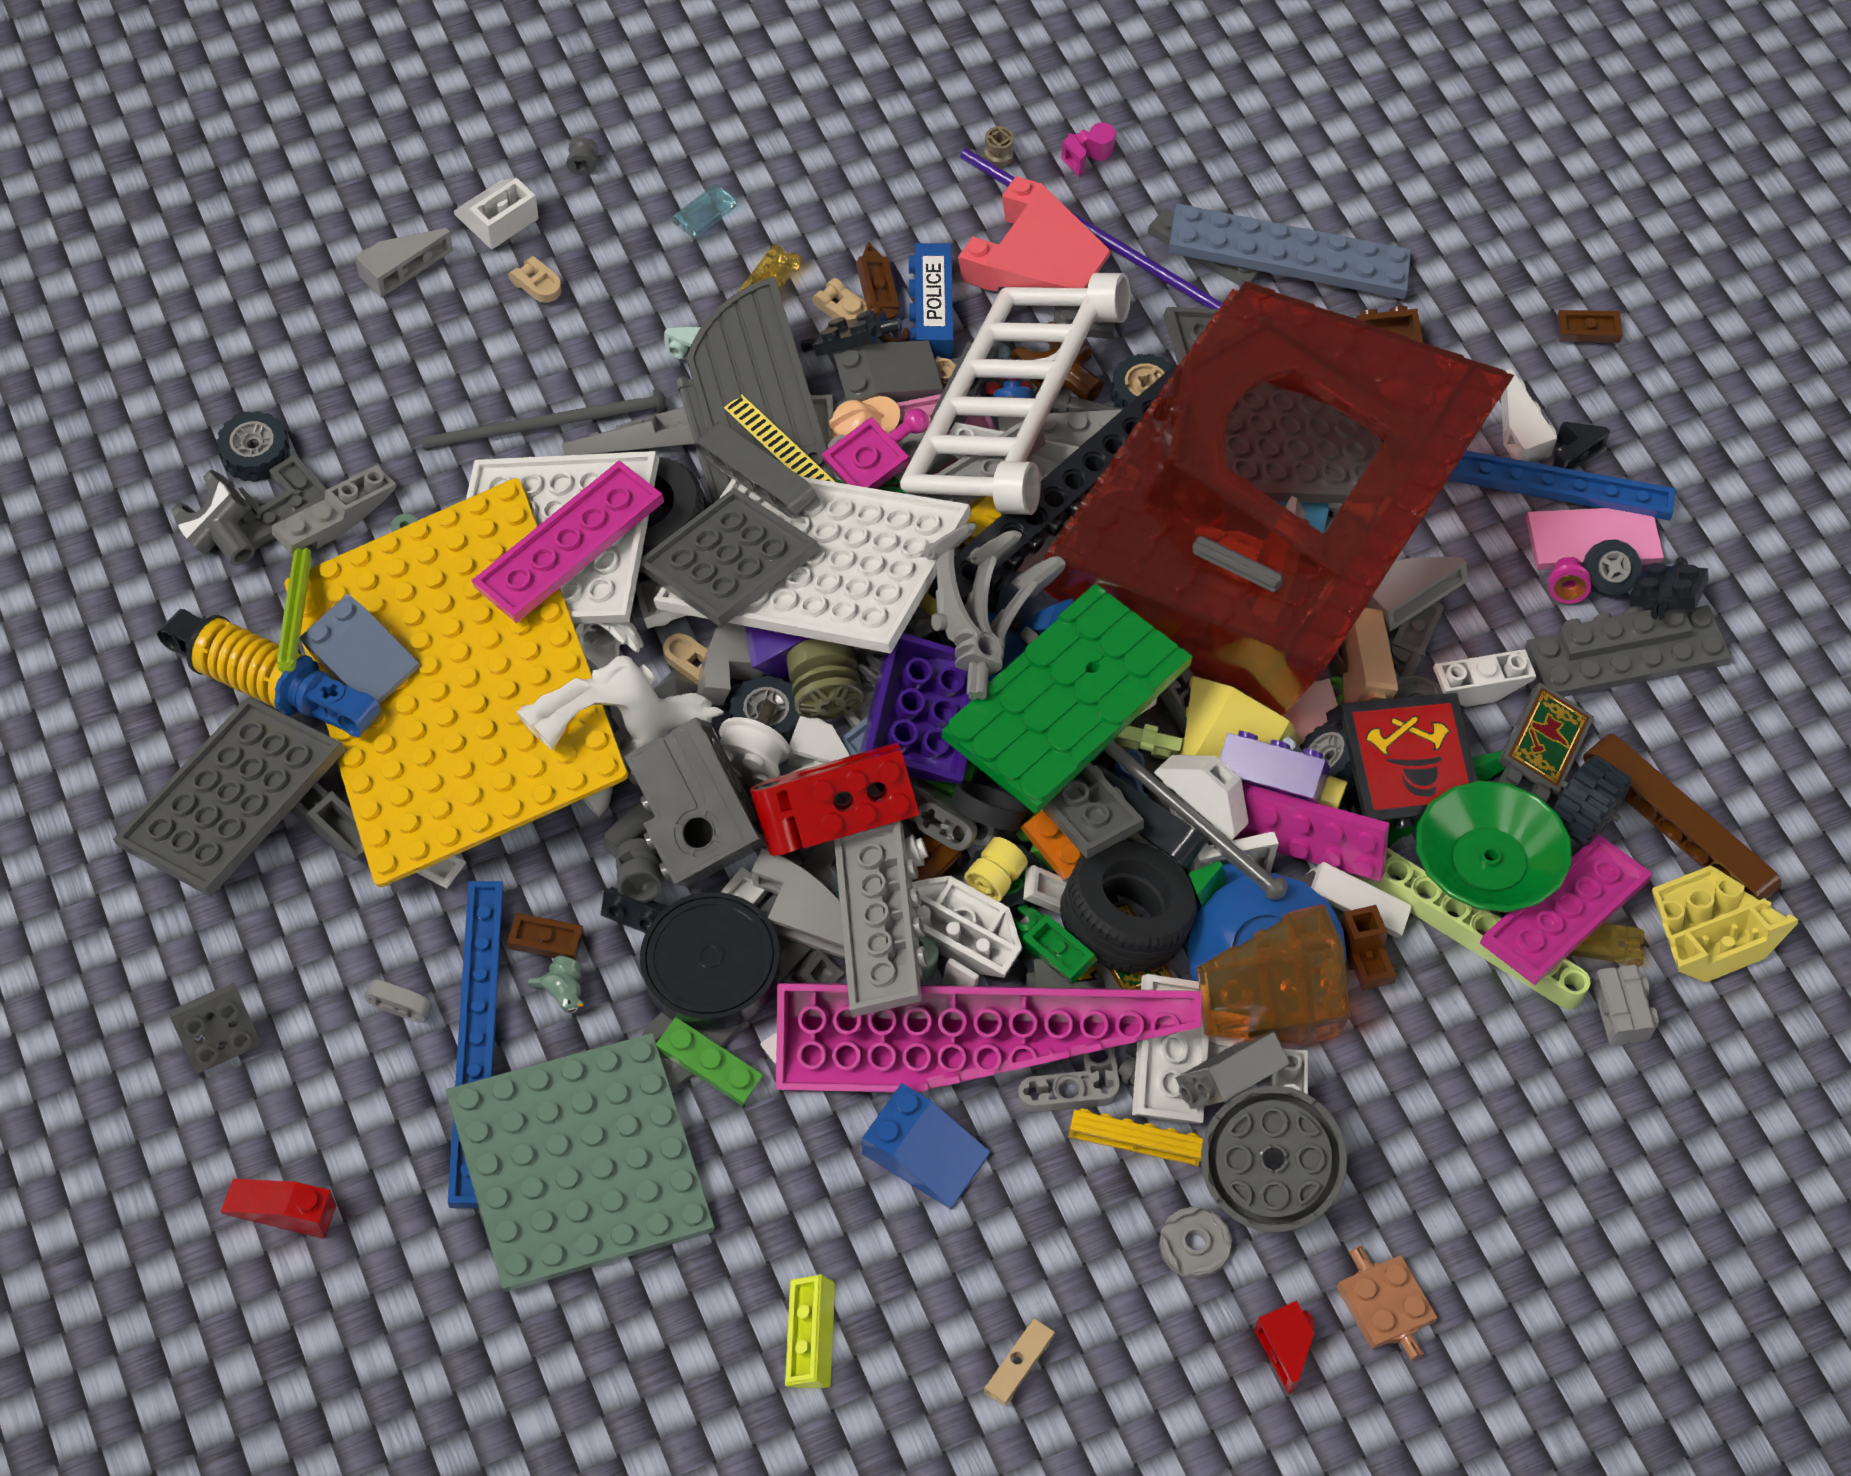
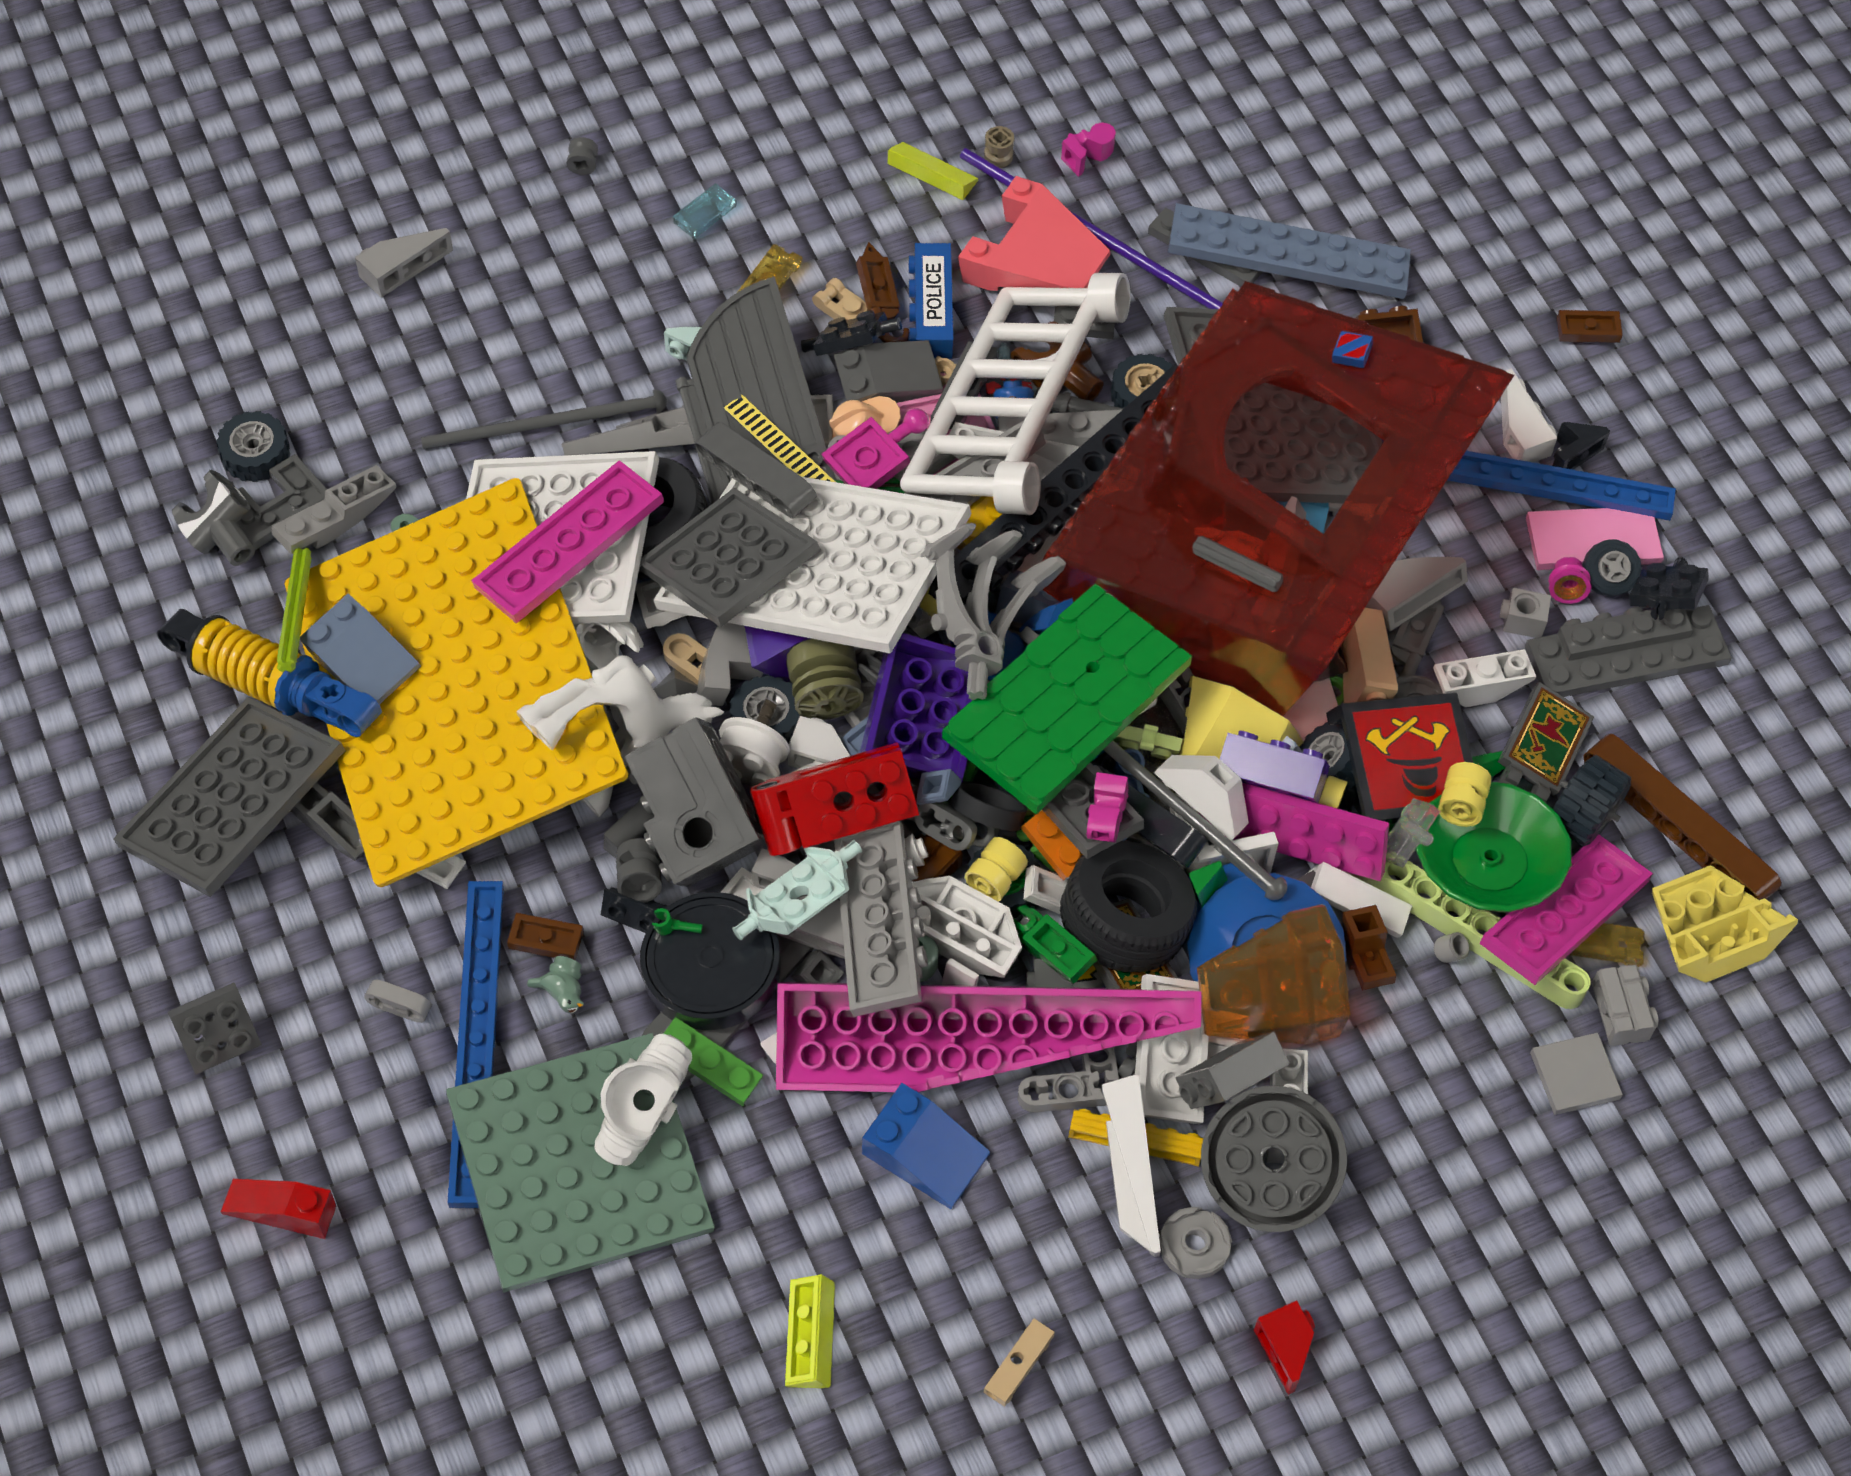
(499, 211): white slope -> none
(544, 284): tan plate -> none
(625, 1127): none -> white piece
(672, 924): none -> green hand
(818, 876): none -> light aqua plate
(931, 170): none -> neon yellow slope
(937, 786): none -> sand blue slope
(1109, 803): none -> dark pink leg
(1131, 1162): none -> white wedge
(1352, 349): none -> blue tile
(1386, 1302): nougat plate -> none
(1411, 831): none -> clear plate
(1451, 947): none -> light grey piece
(1465, 794): none -> light yellow wheel
(1532, 603): none -> light grey brick
(1576, 1073): none -> light grey tile

